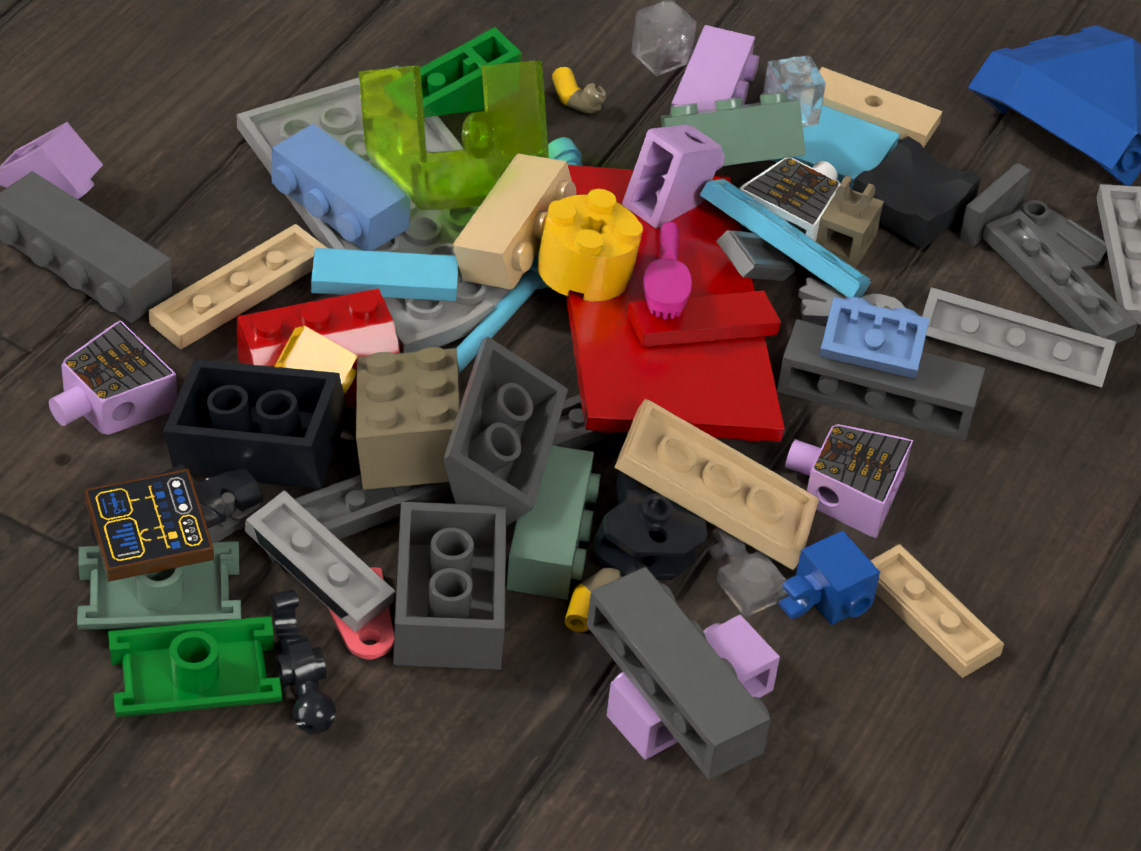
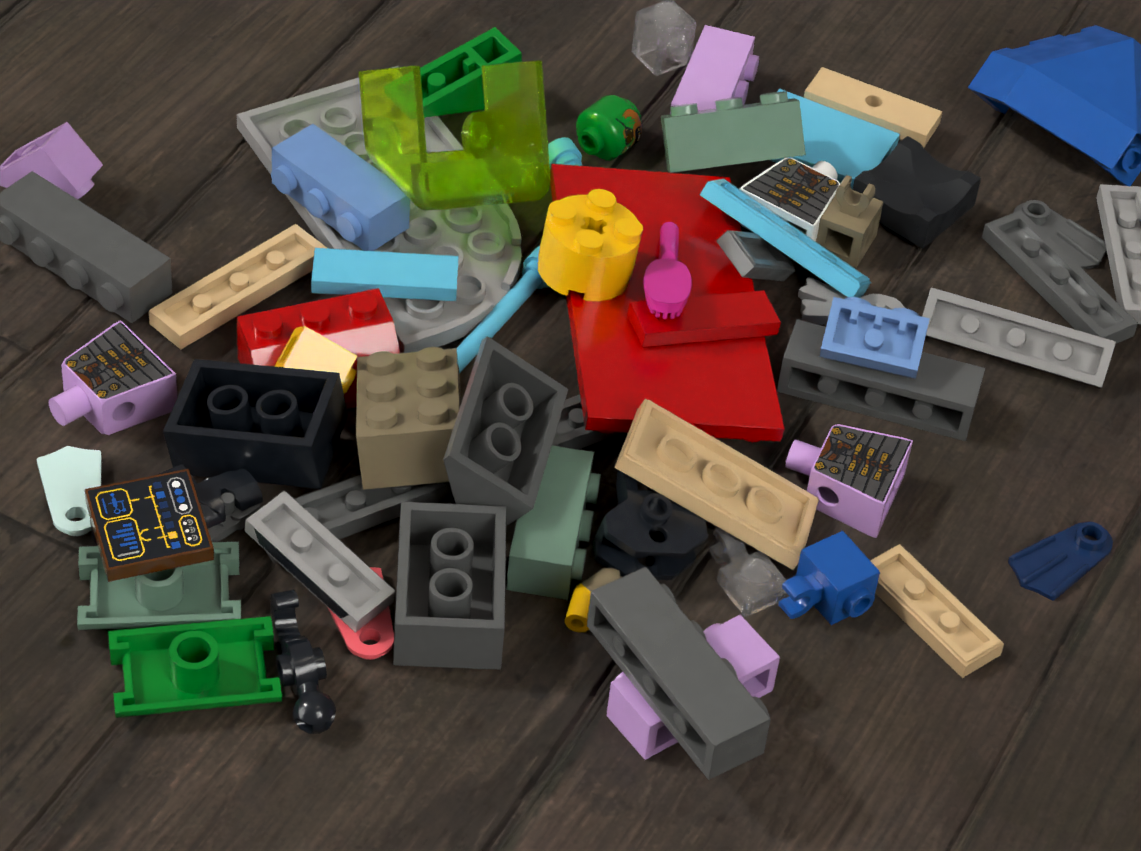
(64, 480): none -> light aqua piece
(510, 222): tan brick -> none
(570, 95): arm -> none
(610, 127): none -> green head
(671, 173): lavender torso -> none
(801, 81): clear brick -> none
(994, 203): dark grey tile -> none
(1061, 559): none -> dark blue piece

